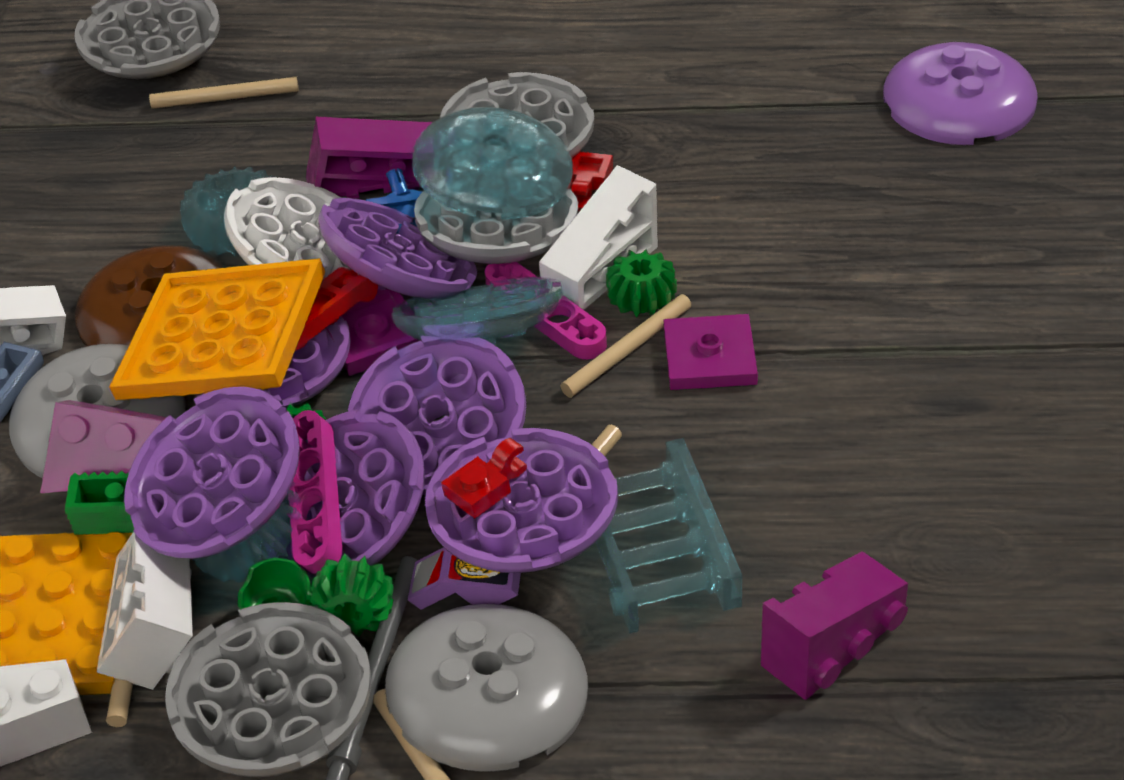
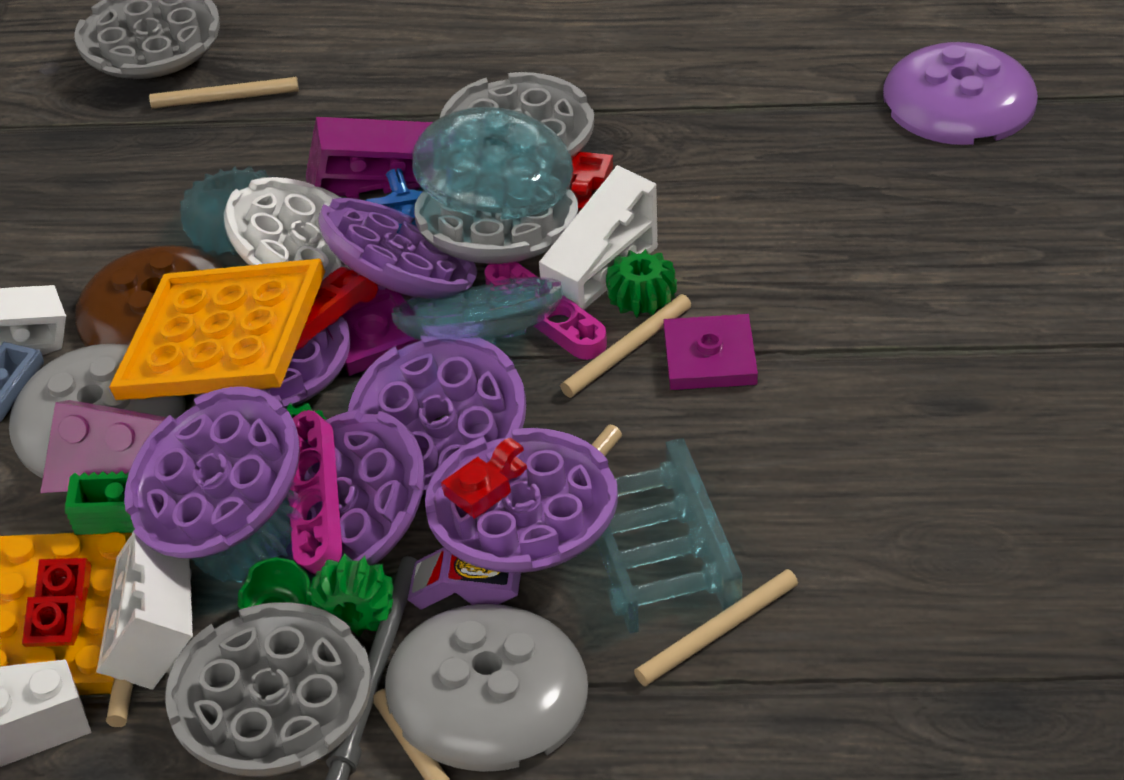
(58, 602): none -> red slope
(715, 627): none -> tan bar
(830, 623): magenta wedge -> none

